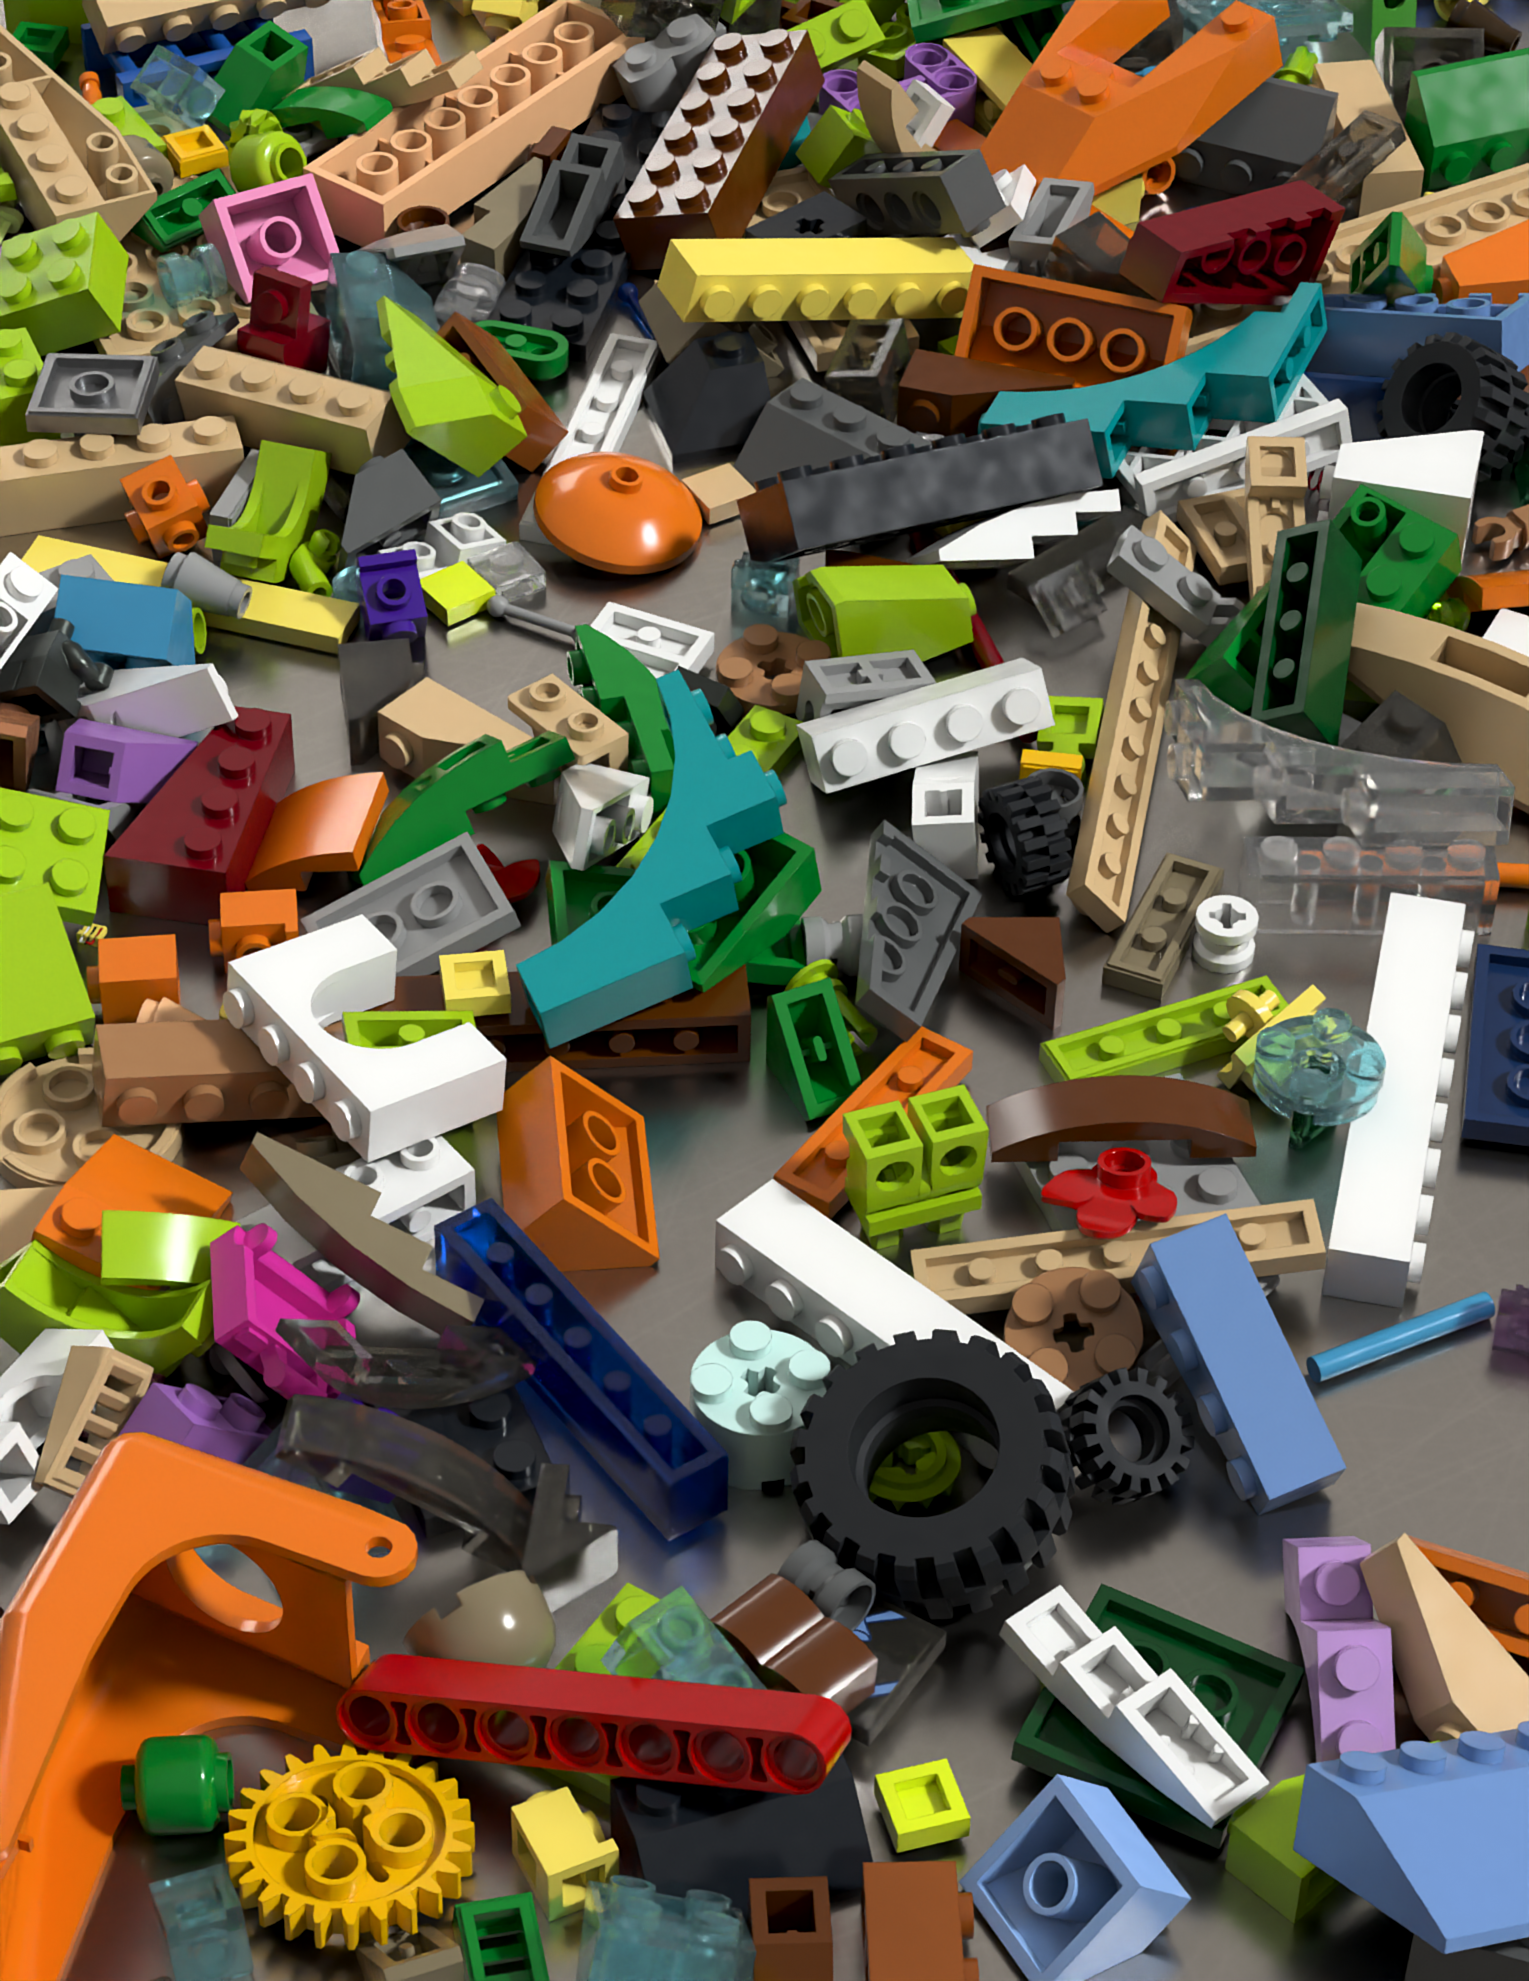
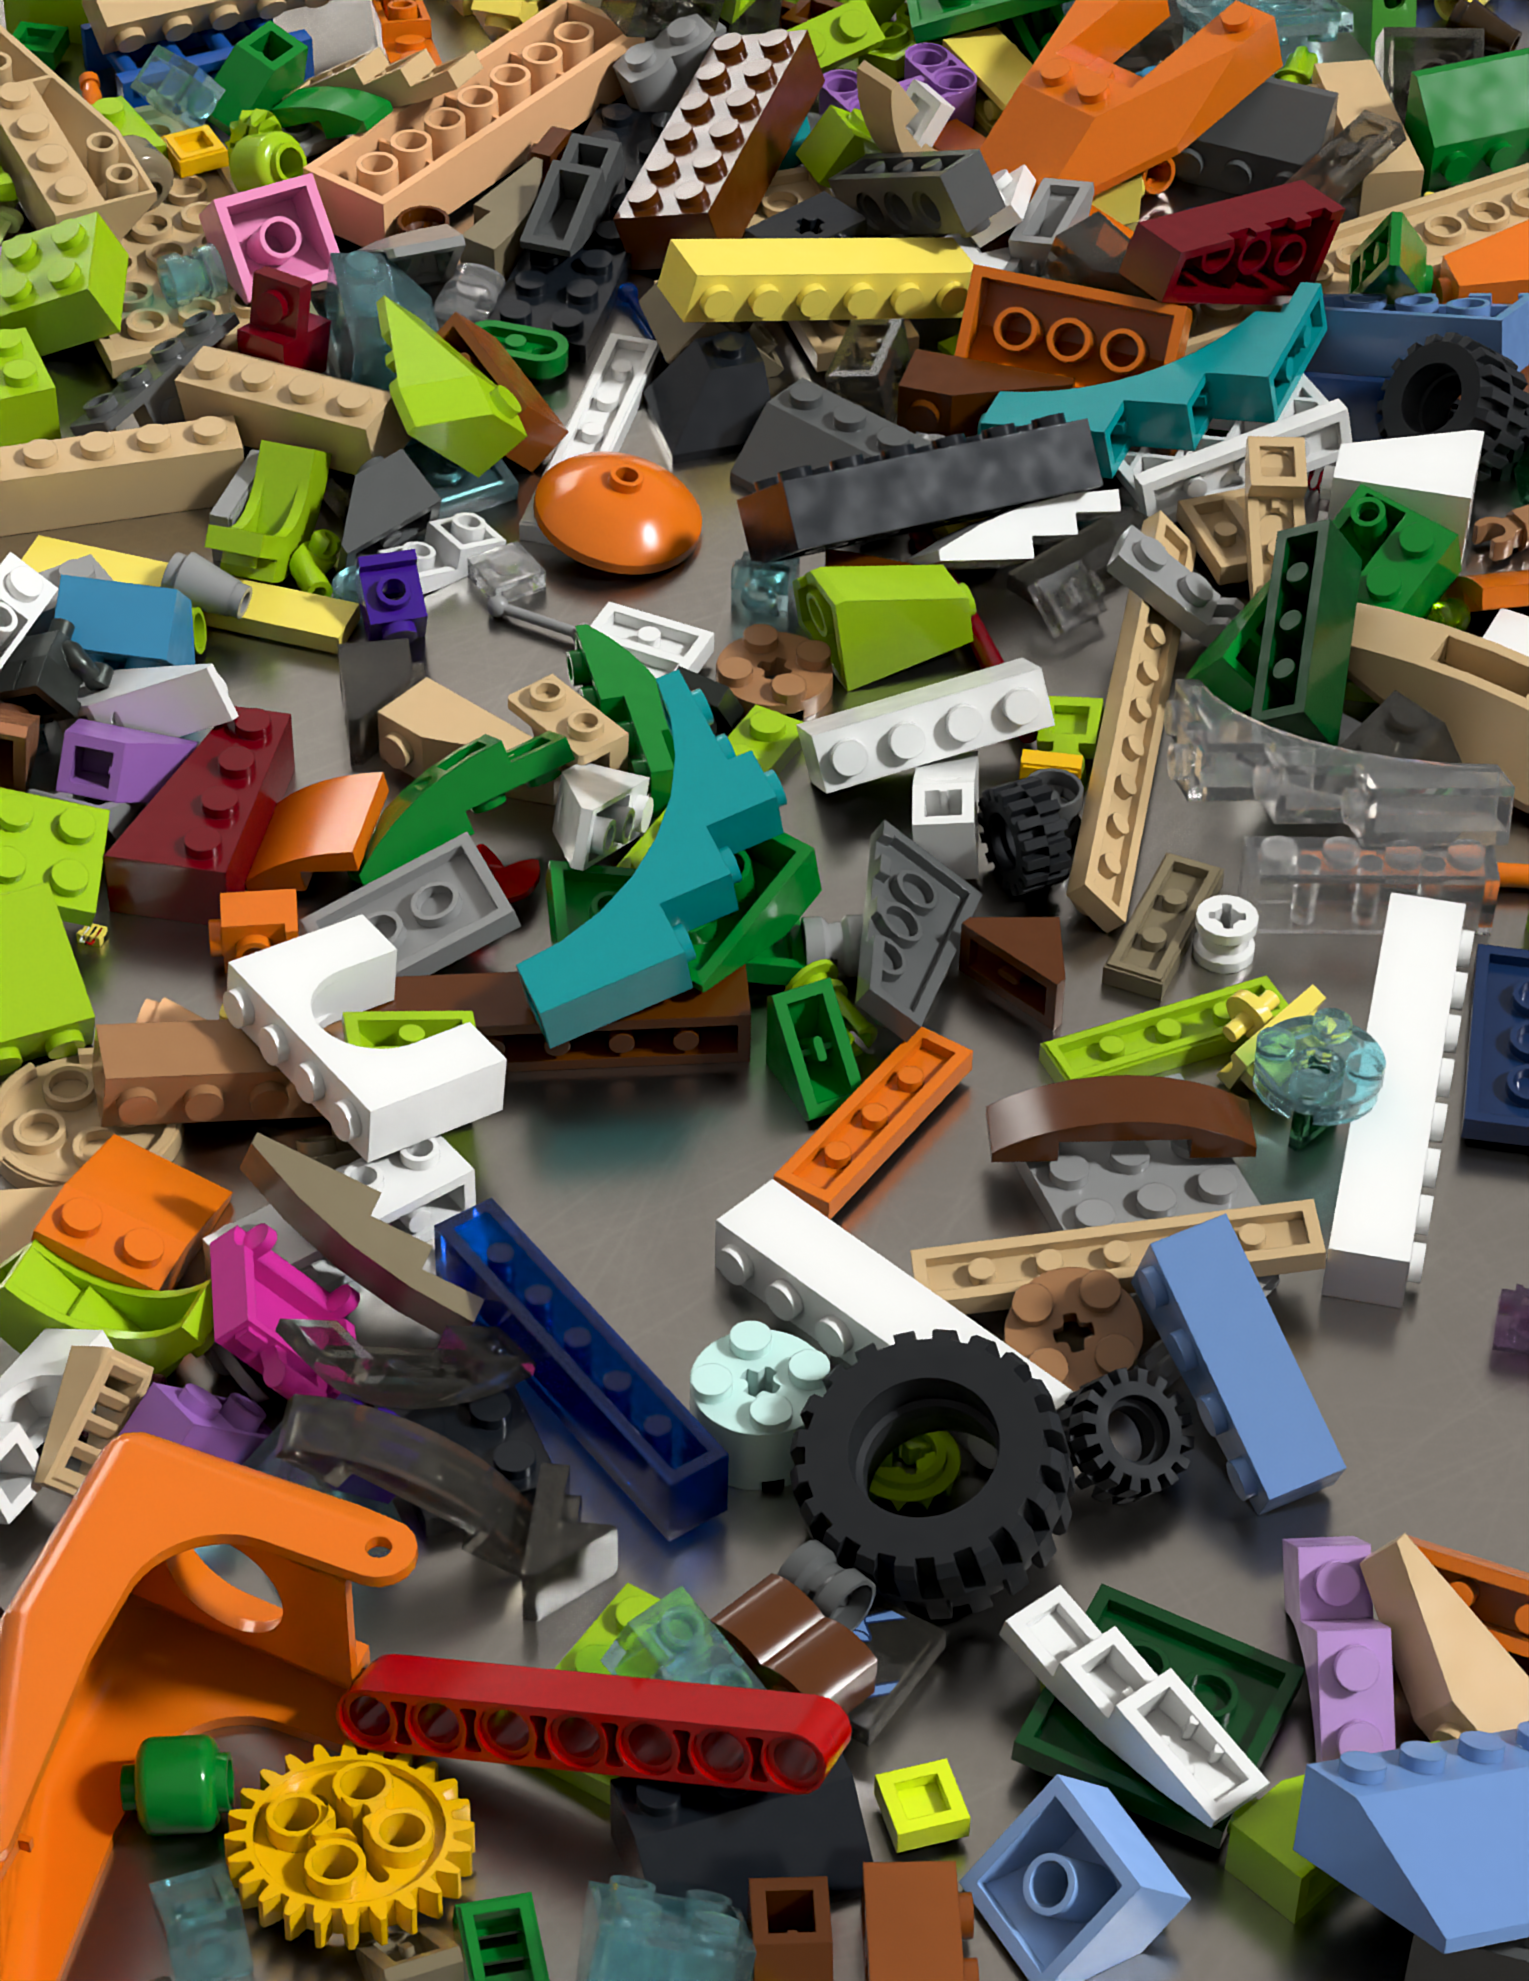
(92, 394): flat silver tile -> none
(130, 973): orange brick -> none
(157, 1248): lime slope -> none
(165, 507): orange brick -> none
(175, 213): green slope -> none
(456, 593): neon yellow tile -> none
(475, 982): light yellow plate -> none
(496, 1623): dark tan cylinder -> none
(560, 1850): light yellow brick -> none
(576, 1171): orange slope -> none
(718, 492): tan tile -> none
(856, 680): light grey hinge -> none
(915, 1164): lime hips -> none
(1112, 1194): red plate -> none
(1400, 1337): dark azure bar -> none

